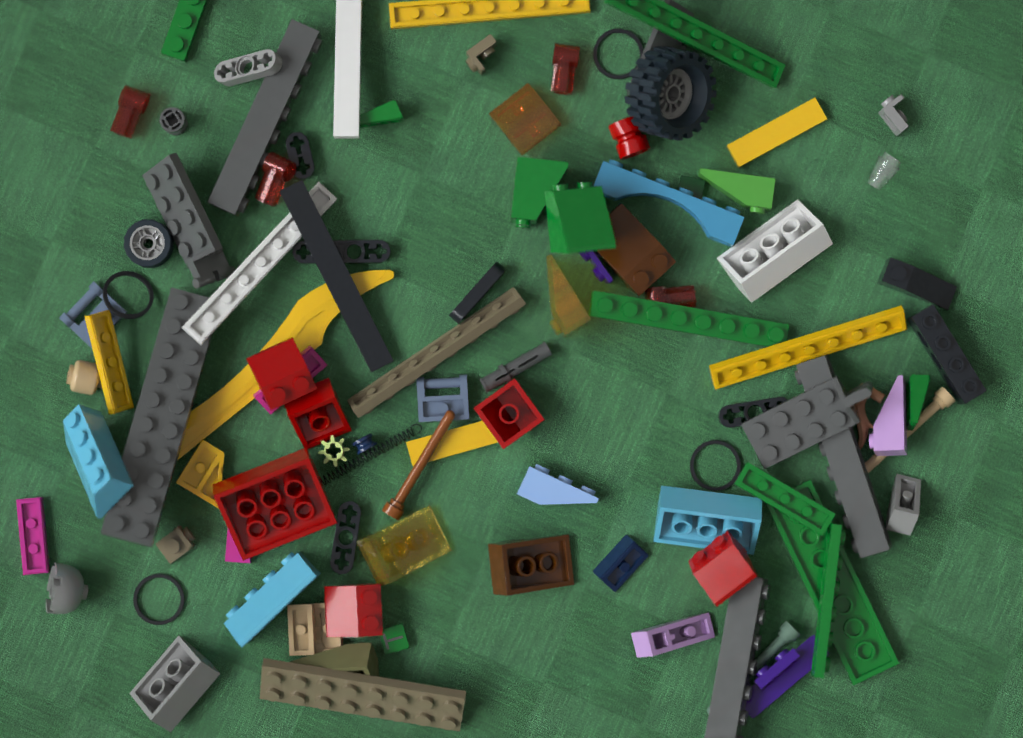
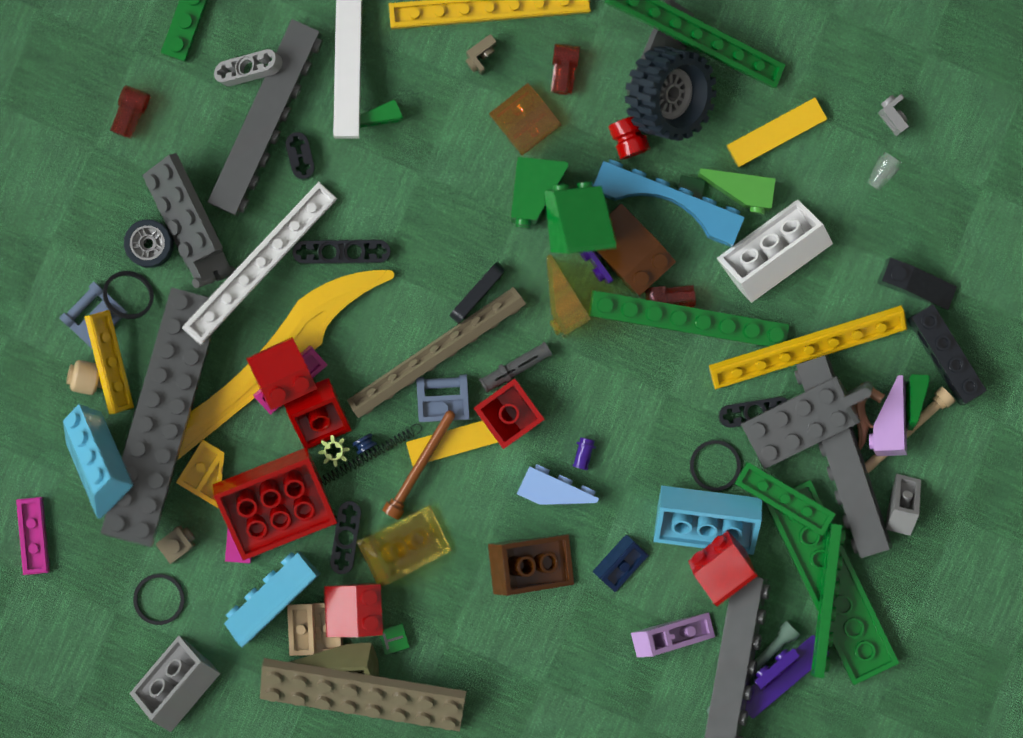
(65, 589): light grey cylinder -> none
(178, 122): dark grey wheel -> none
(277, 172): clear red piece -> none
(336, 275): black tile -> none
(584, 453): none -> dark purple pin
(598, 42): black piece -> none

